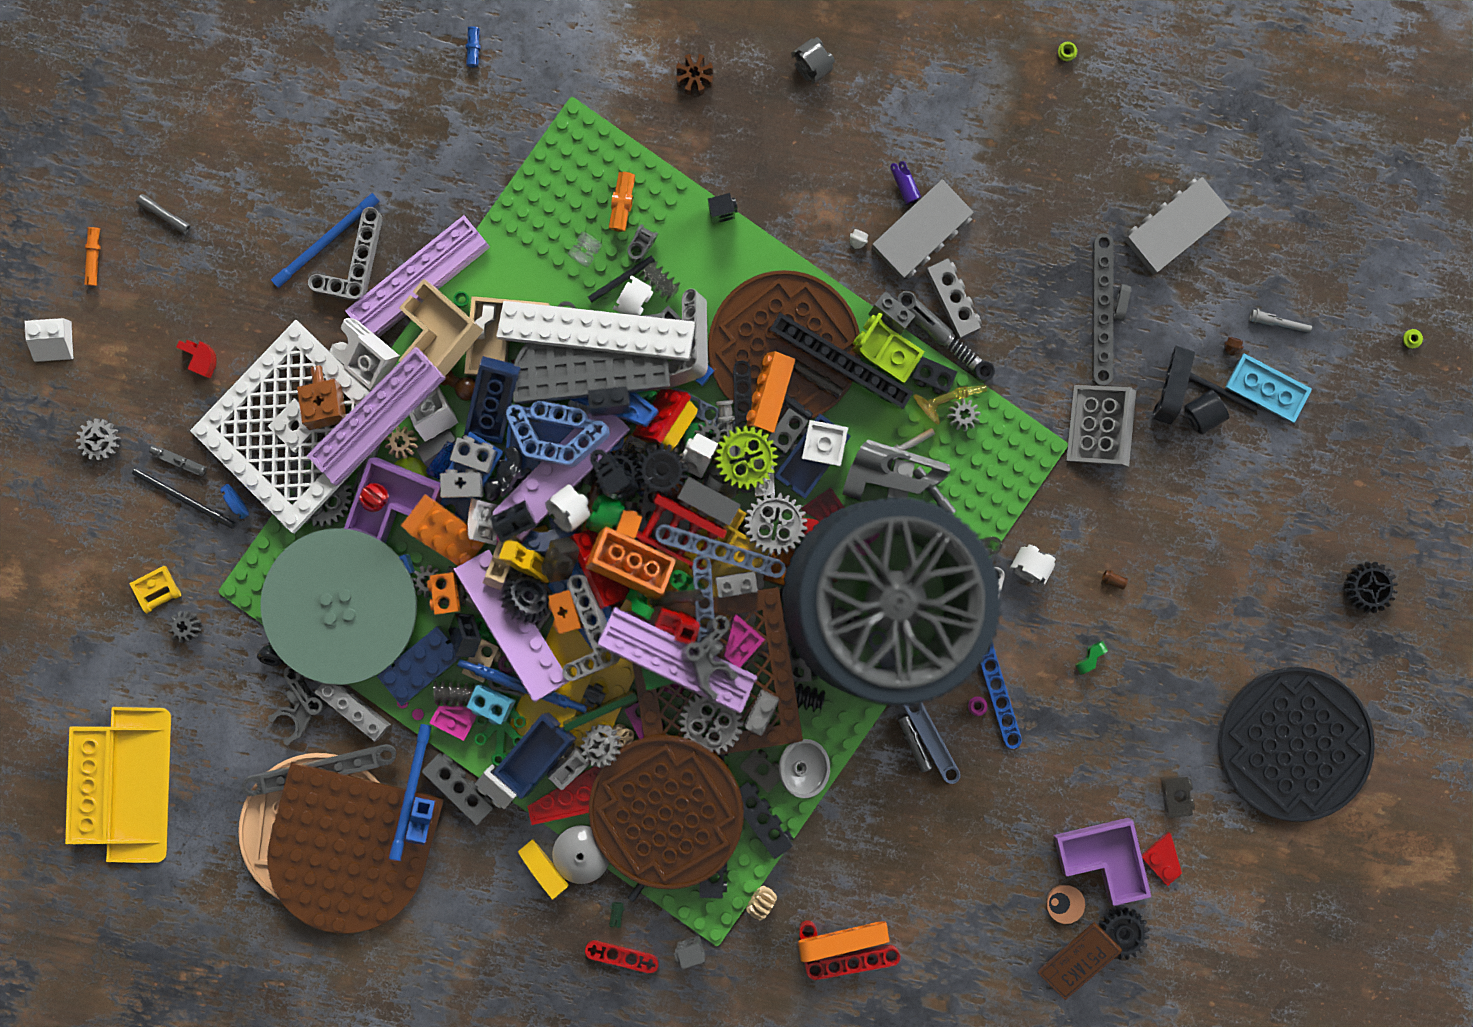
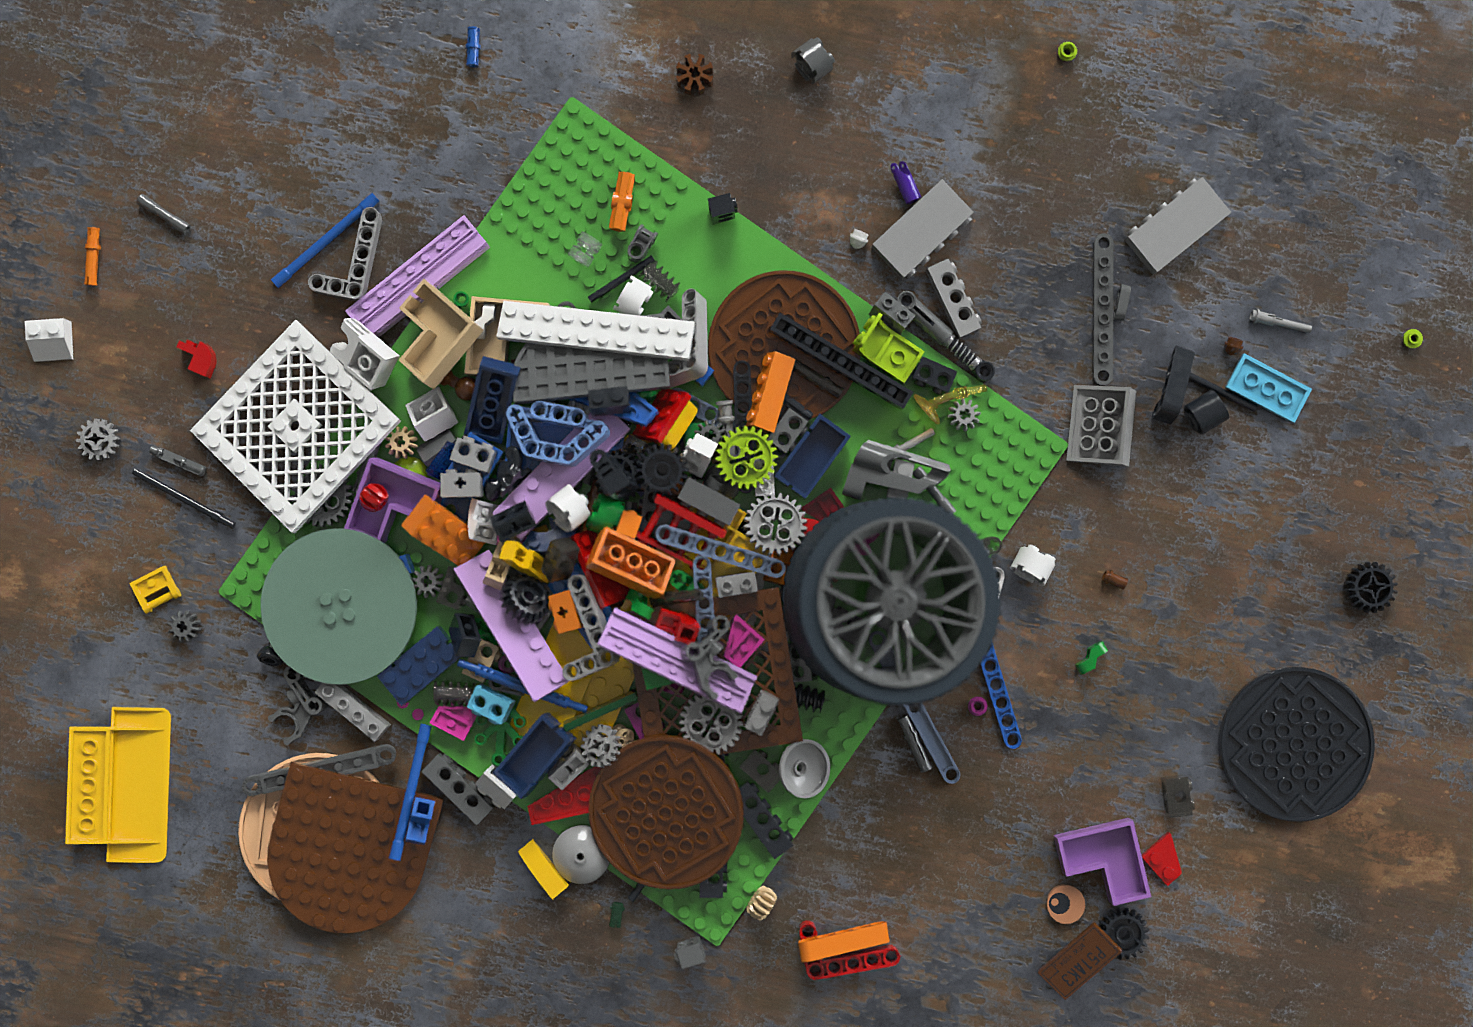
(234, 501): blue tile -> none
(321, 401): dark orange brick -> none
(376, 416): lavender plate -> none
(450, 592): orange brick -> none
(594, 695): black gear -> none
(621, 959): red beam -> none
(825, 443): white plate -> none

